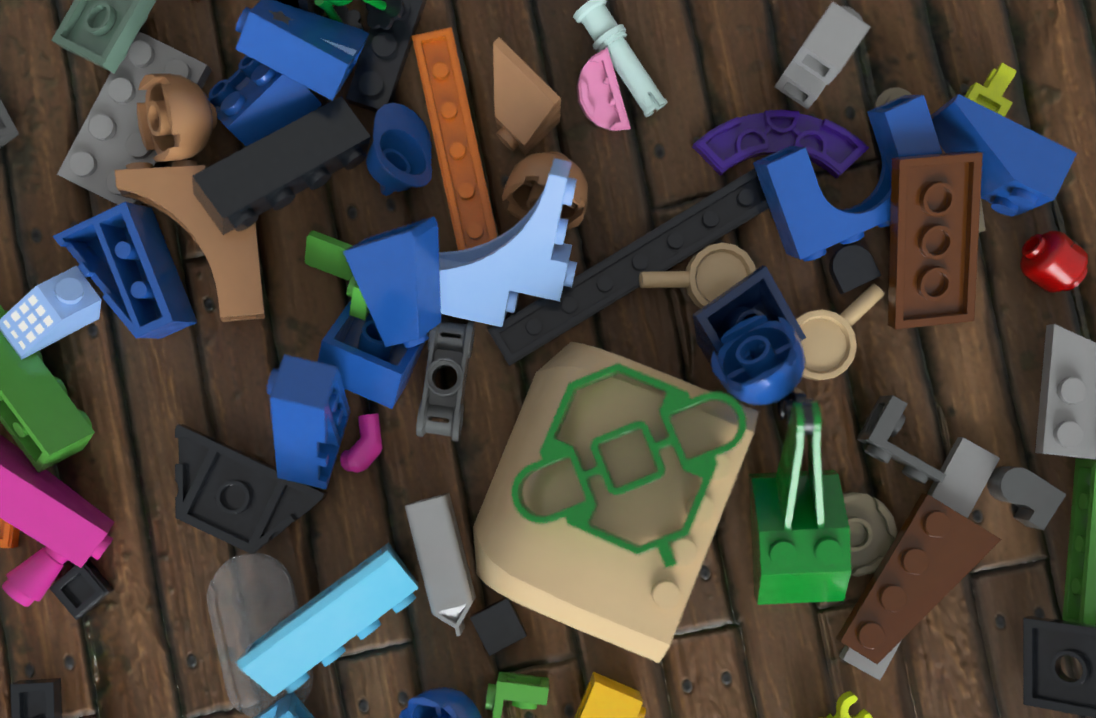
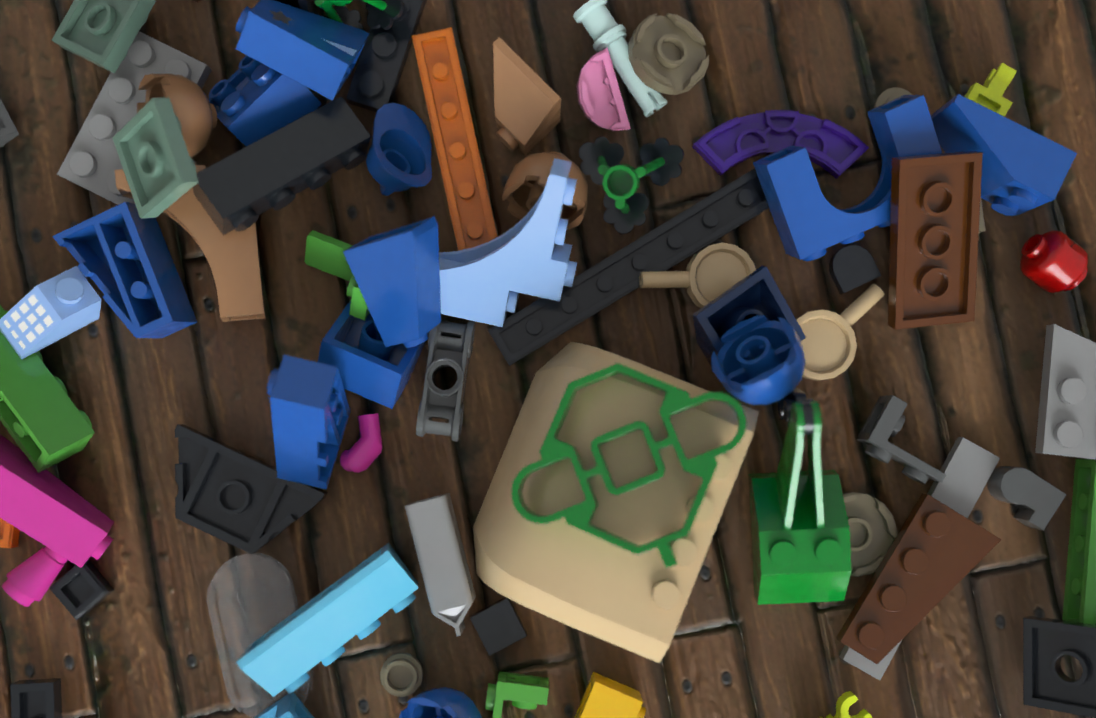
(155, 158): none -> sand green plate
(401, 674): none -> dark tan plate
(622, 181): none -> black plant
(668, 53): none -> dark tan tile
(822, 54): light grey arch -> none

